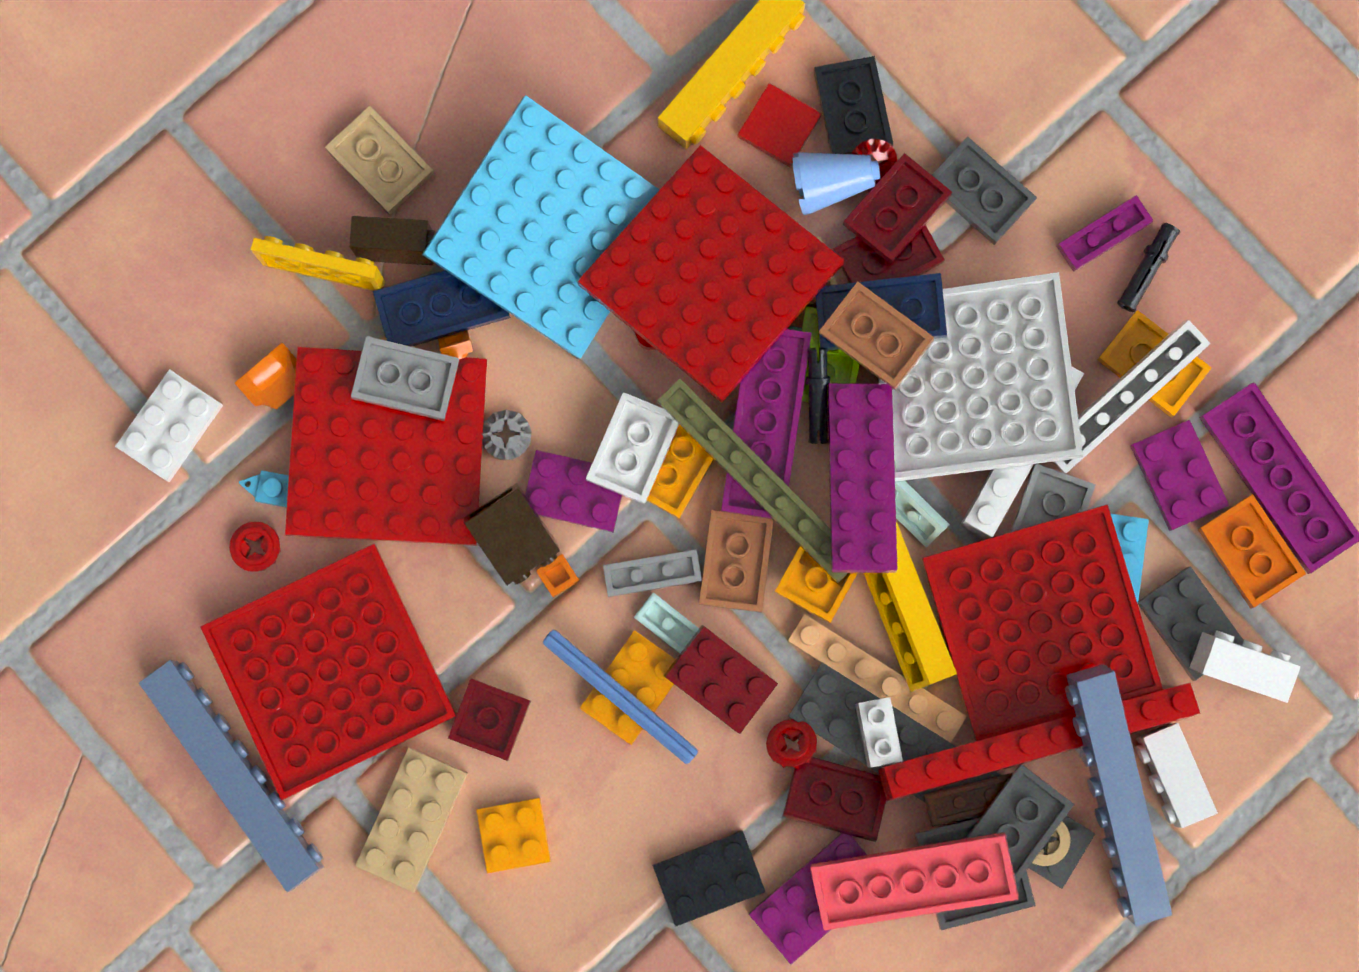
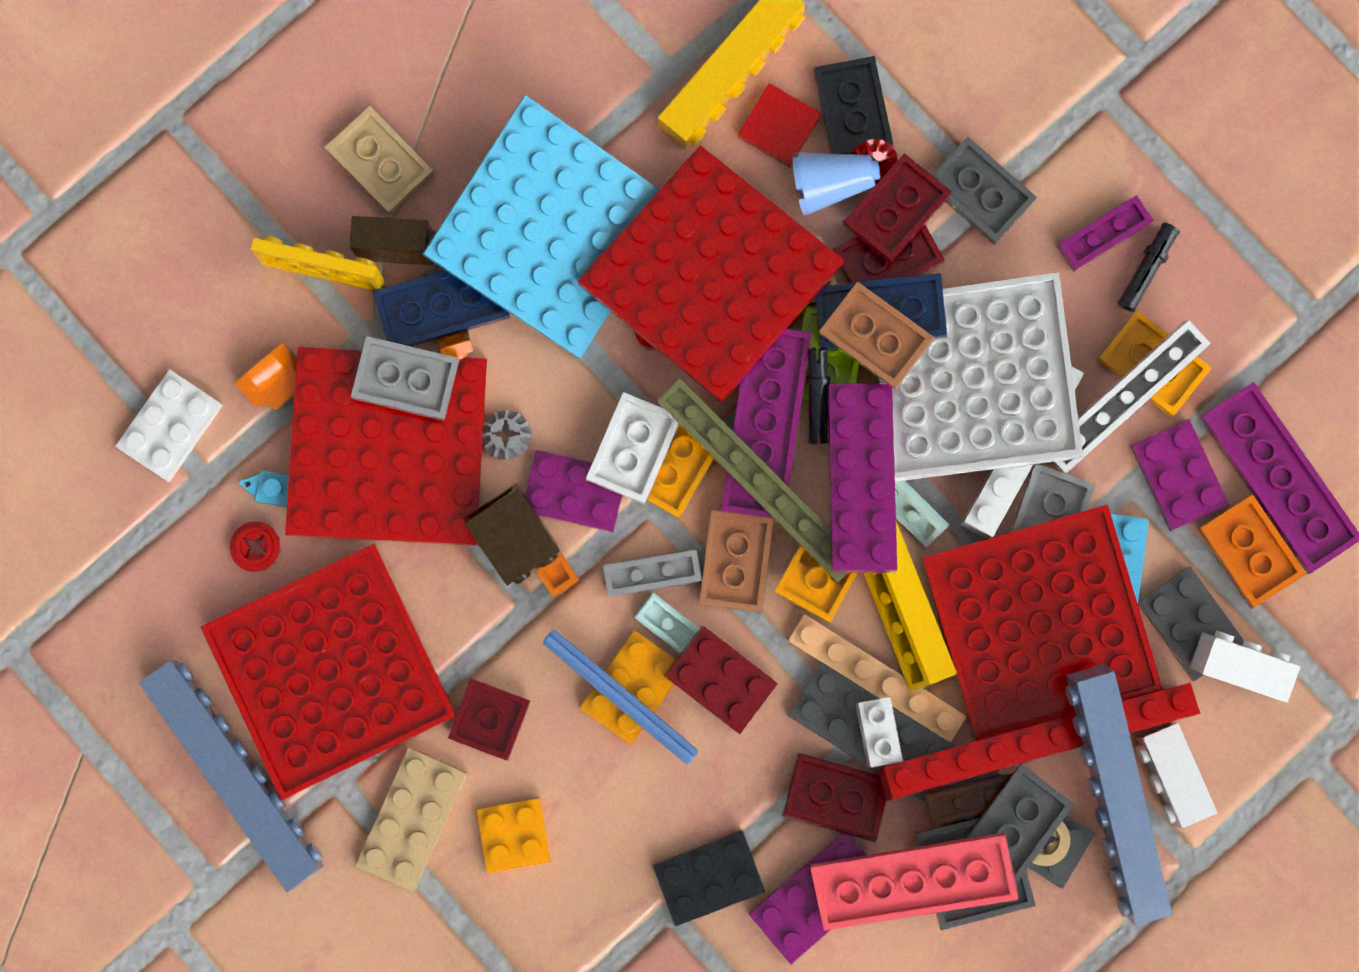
(792, 730): red gear -> none

